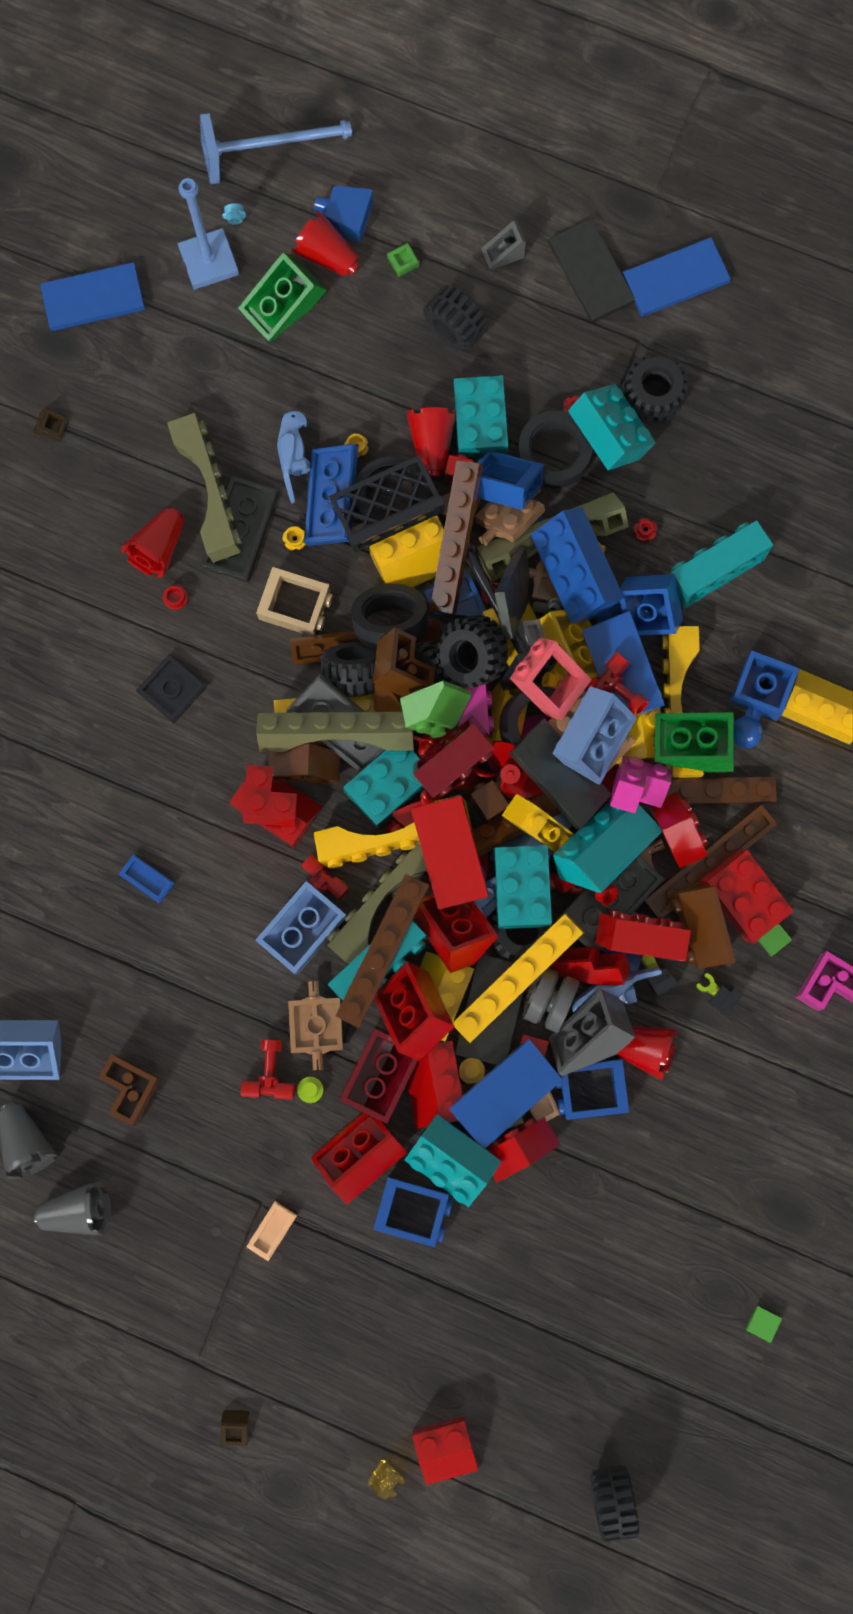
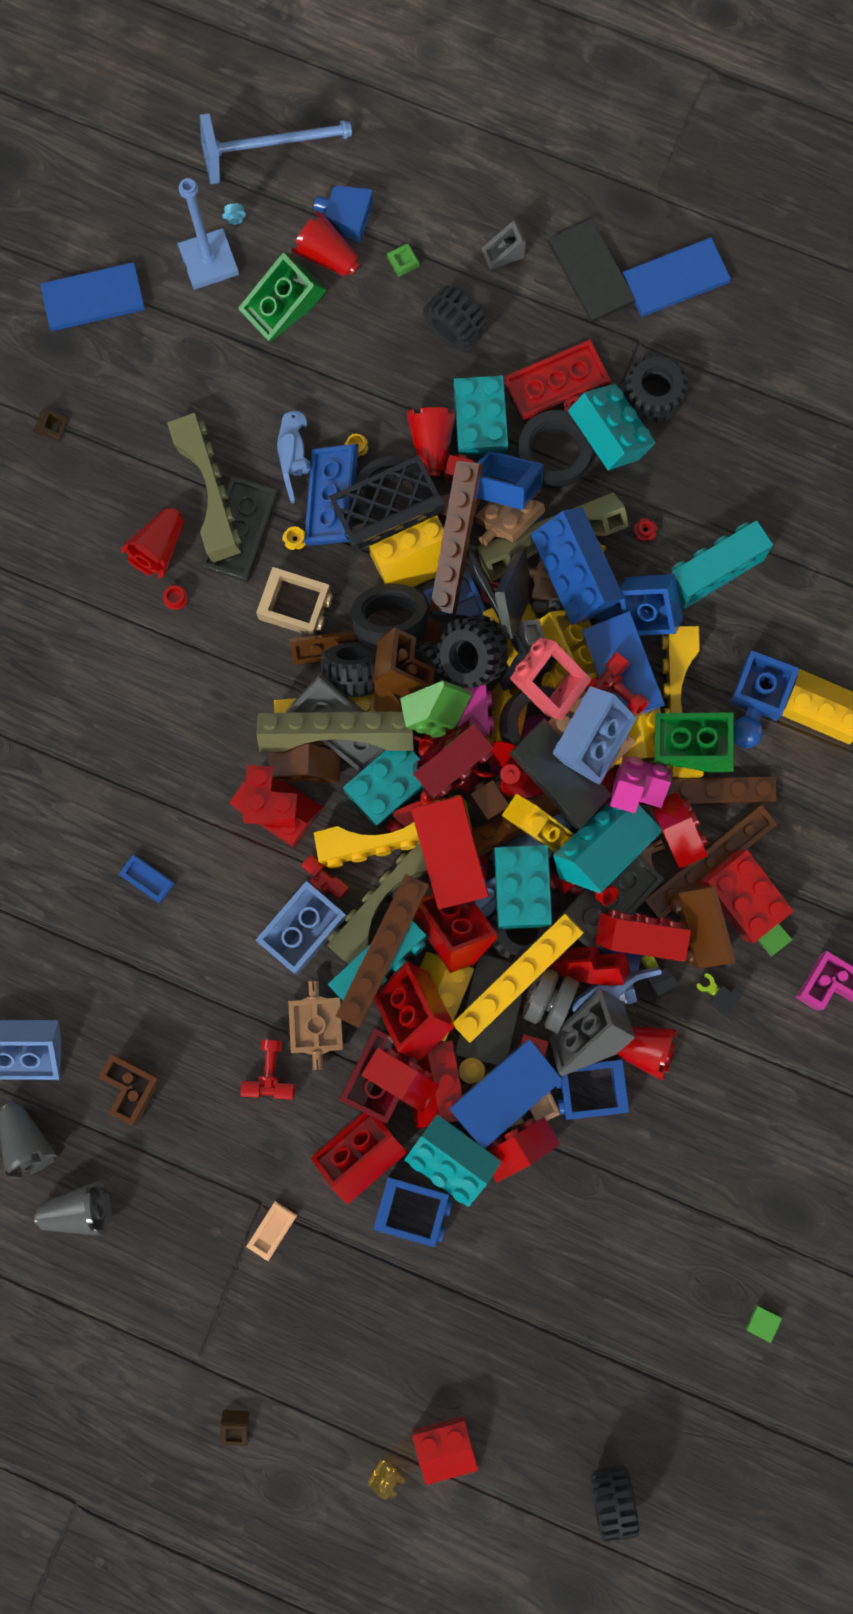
(171, 689): black tile -> none
(310, 1089): lime plate -> none
(404, 1081): none -> red brick
(555, 379): none -> red tile

